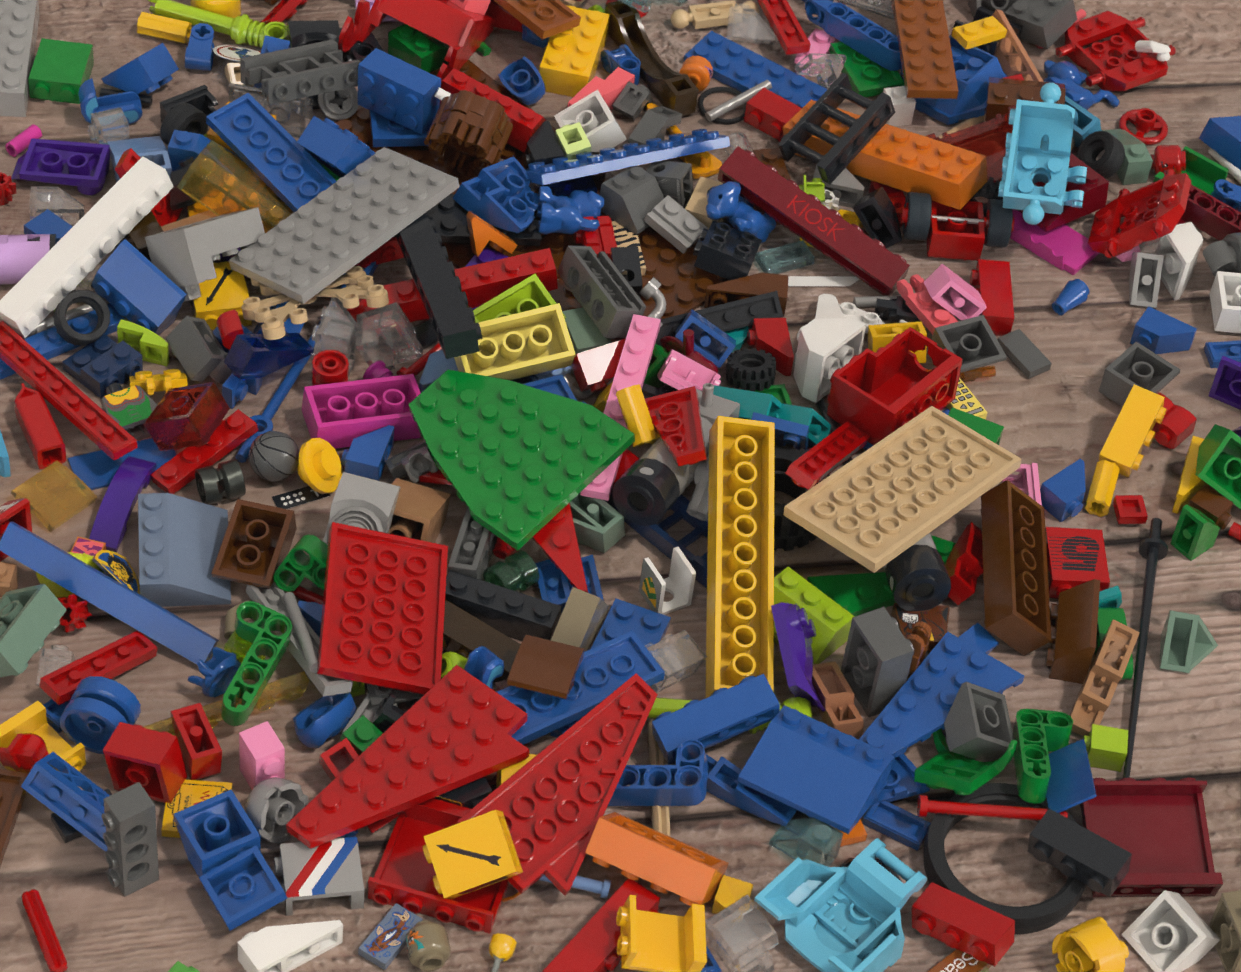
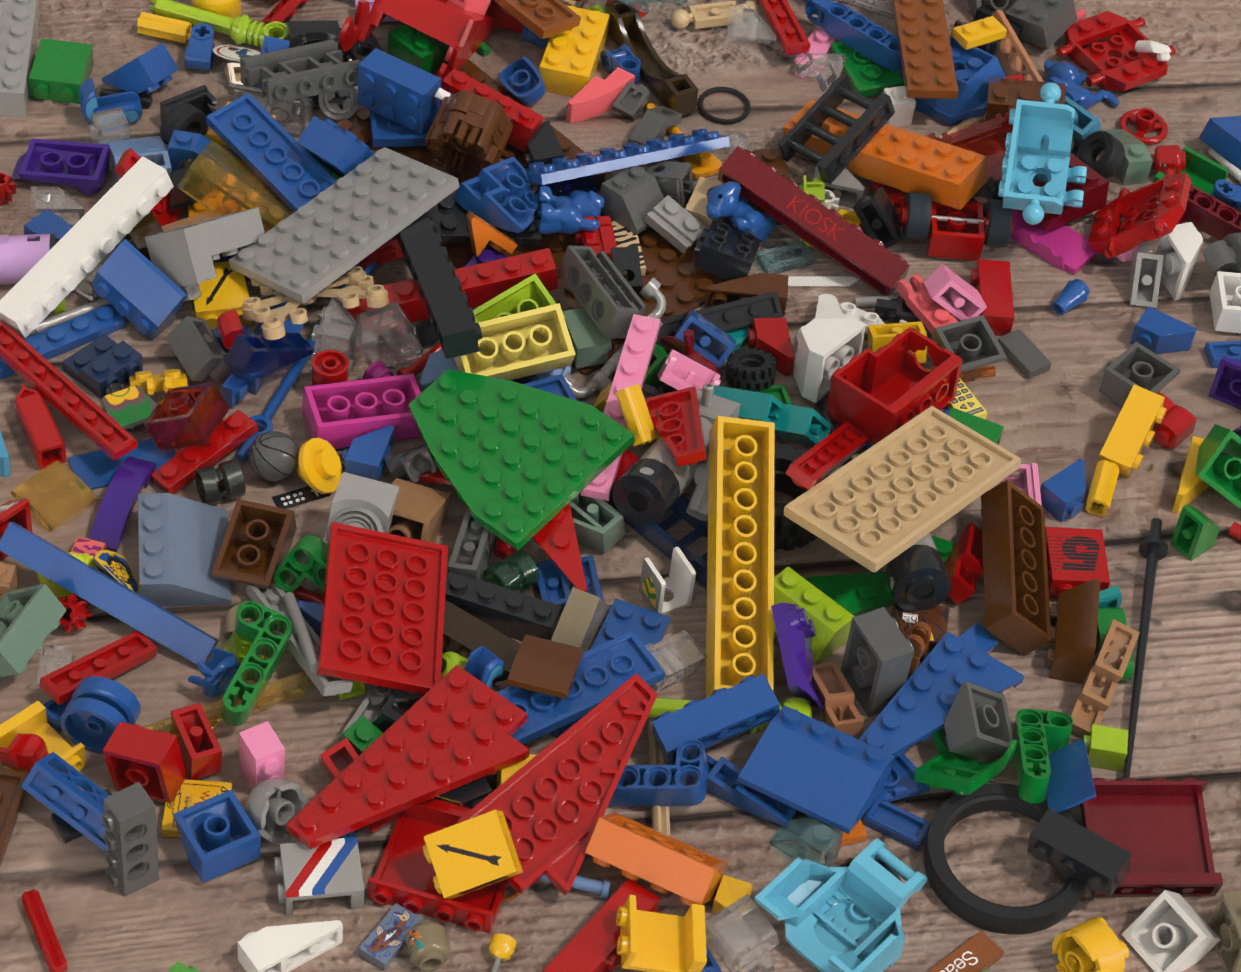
(22, 140): dark pink axle -> none
(96, 303): black tyre -> none
(151, 346): lime slope -> none
(242, 887): blue plate -> none
(324, 719): blue piece -> none
(572, 140): yellowish green brick -> none
(595, 120): white slope -> none
(597, 366): slope -> none
(698, 70): orange head -> none
(736, 101): light grey bar -> none
(745, 69): blue plate -> none
(769, 113): red brick -> none
(787, 431): blue wing -> none
(963, 924): red brick -> none
(985, 810): red bar -> none
(1130, 509): red plate -> none
(1184, 642): sand green slope -> none
(1213, 506): reddish brown brick -> none

